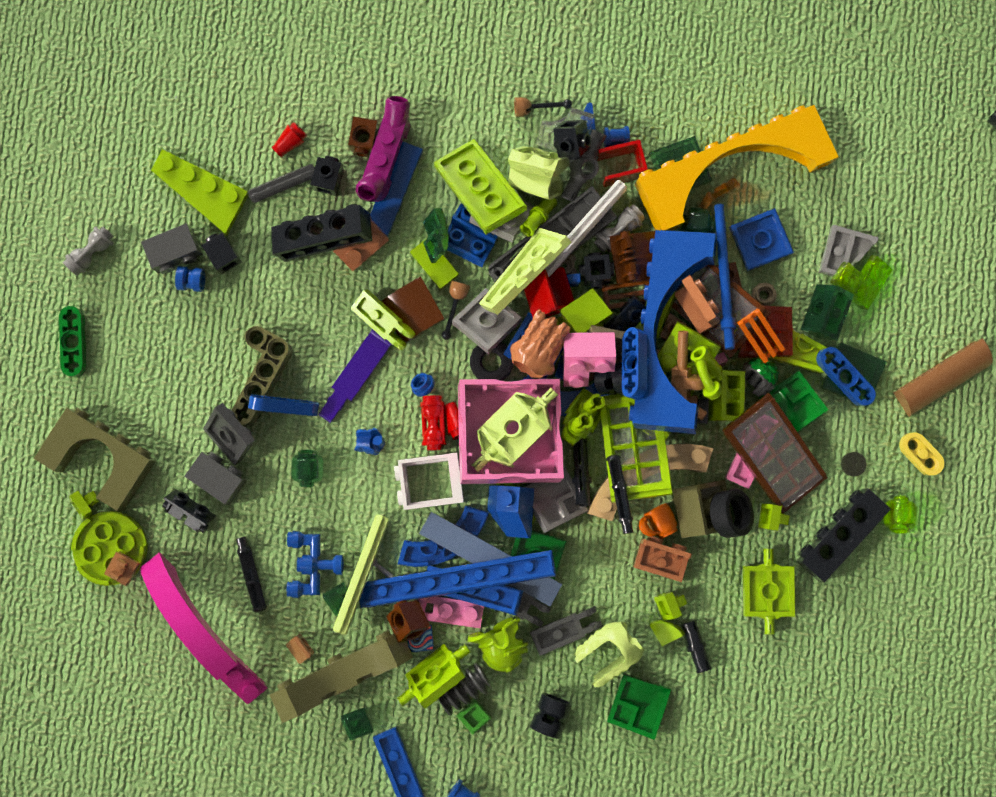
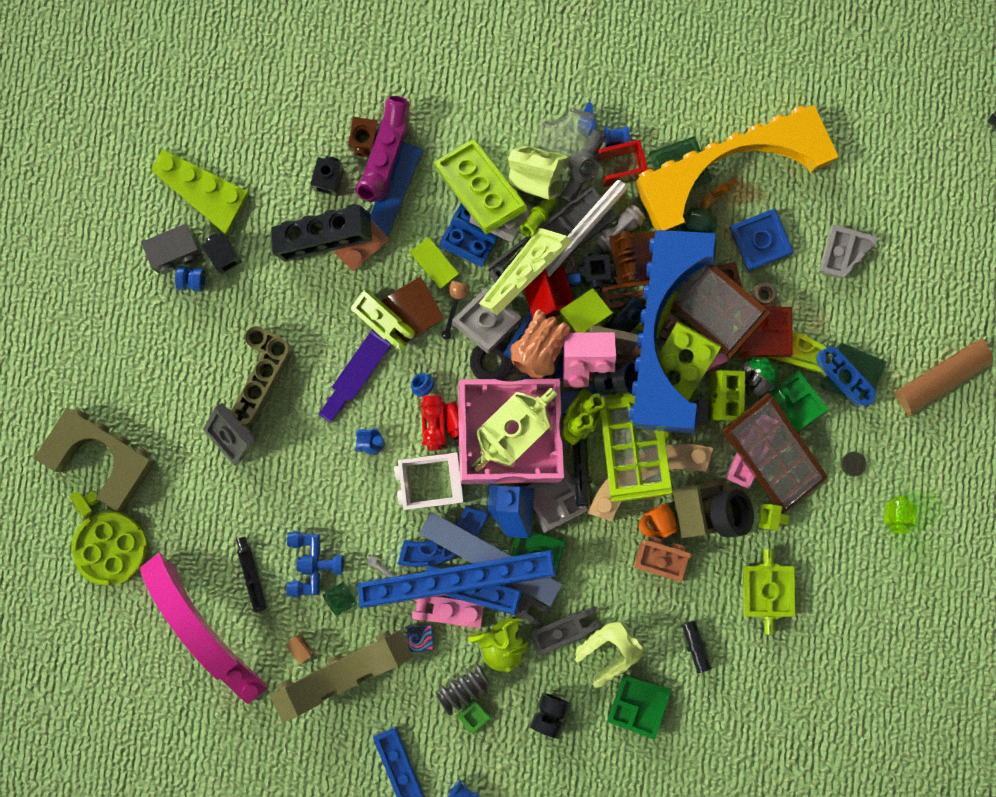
(65, 359): green beam -> none
(80, 258): light grey piece -> none
(122, 568): medium nougat tile -> none
(179, 503): black hinge -> none
(216, 477): dark grey brick -> none
(281, 183): dark grey axle -> none
(283, 405): blue beam -> none
(289, 139): red cone -> none
(307, 468): clear green head -> none
(357, 723): clear green tile -> none
(361, 574): yellowish green axle -> none
(408, 620): reddish brown brick -> none
(434, 676): lime plate -> none
(437, 232): clear green slope -> none
(523, 106): hinge -> none
(572, 139): black brick -> none
(620, 493): black piece -> none
(634, 380): blue beam -> none
(666, 631): lime tile -> none
(670, 605): lime tile -> none
(681, 376): medium nougat piece -> none
(697, 307): nougat bracket -> none
(708, 369): lime plant -> none
(728, 322): blue bar -> none
(771, 352): orange tile -> none
(827, 312): clear green brick -> none
(863, 284): clear neon green plate -> none
(873, 512): black brick -> none
(922, 451): light yellow plate -> none

